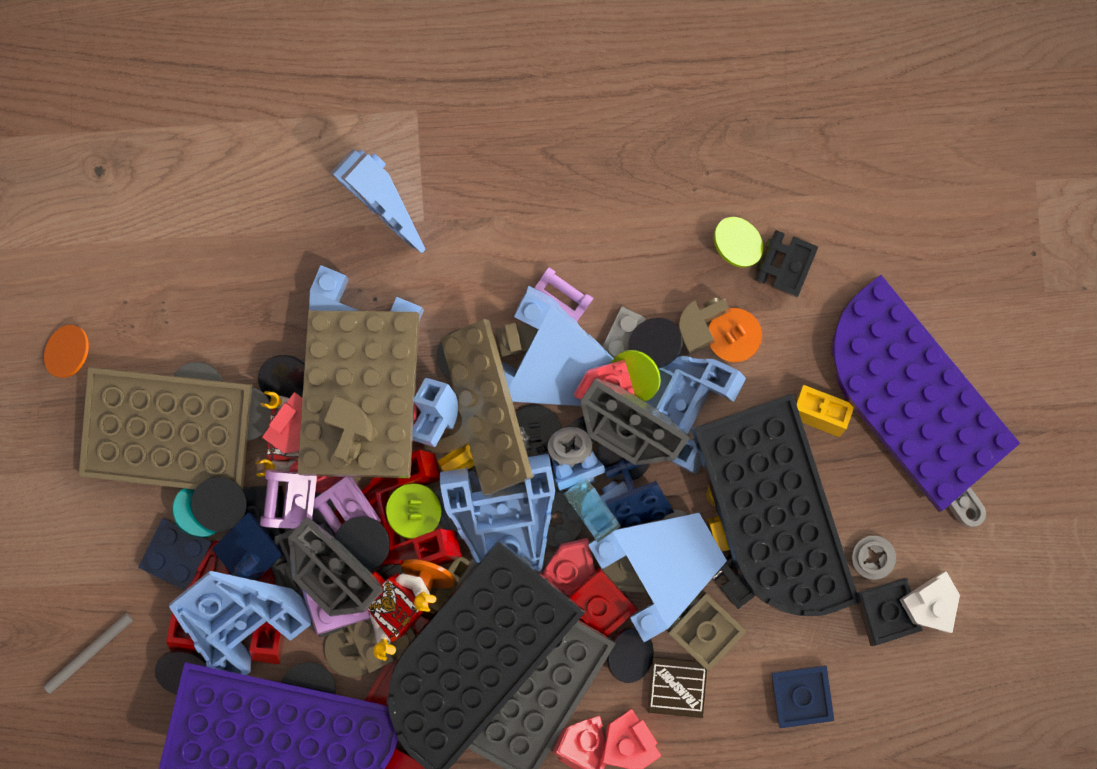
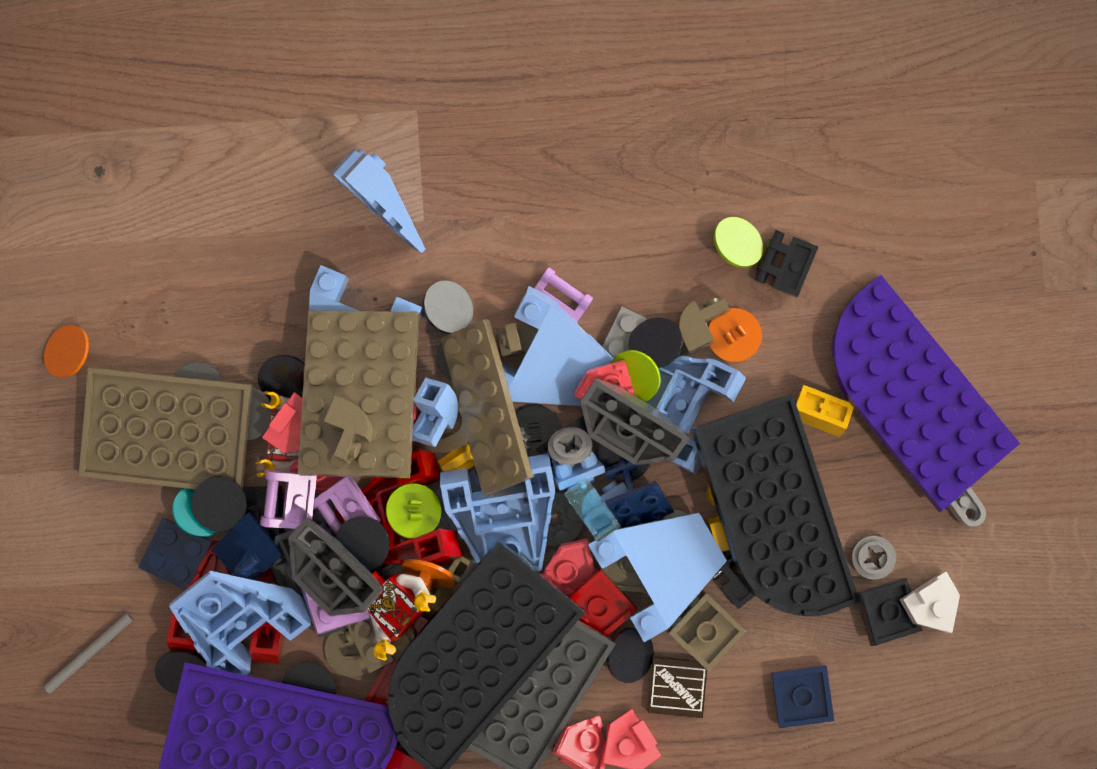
(447, 306): none -> piece

